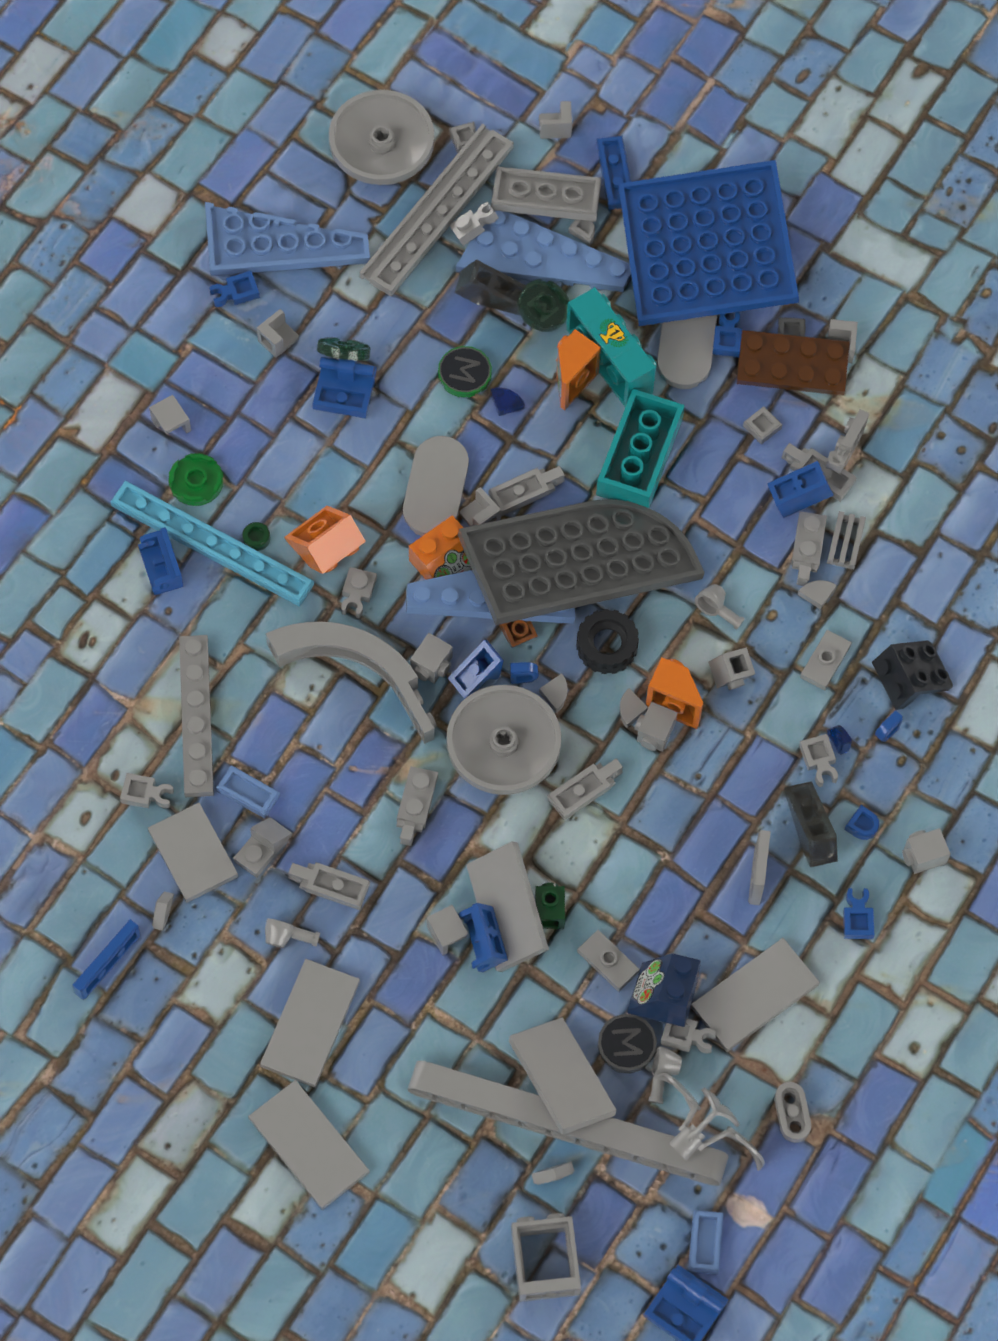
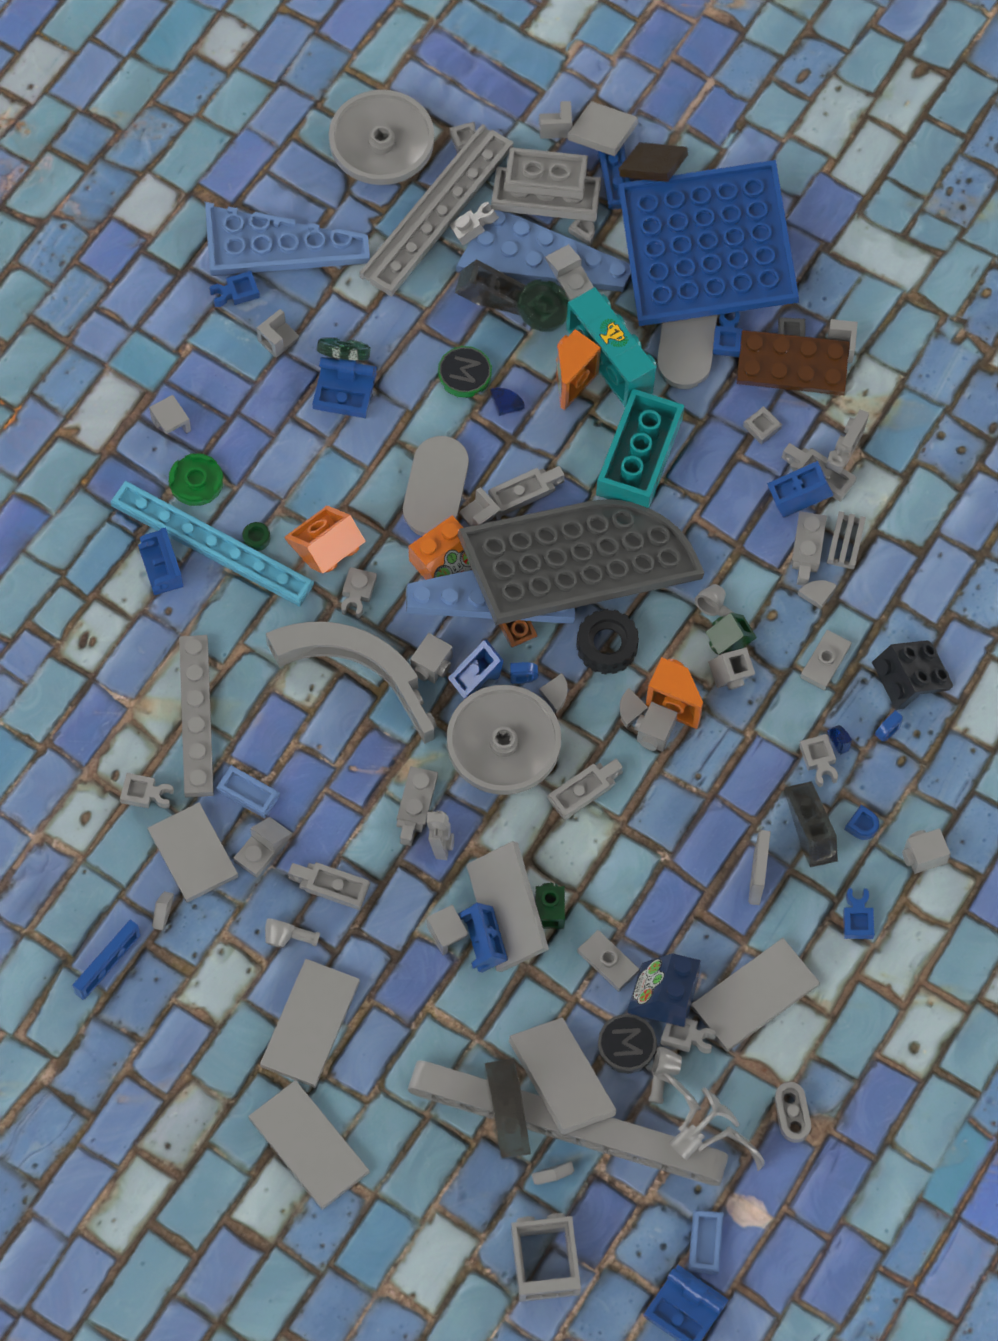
(439, 834): none -> light grey hinge
(507, 1108): none -> clear smoke slope
(546, 173): none -> light grey tile
(568, 271): none -> light grey slope
(602, 128): none -> light grey tile
(653, 162): none -> dark brown tile
(730, 633): none -> brick

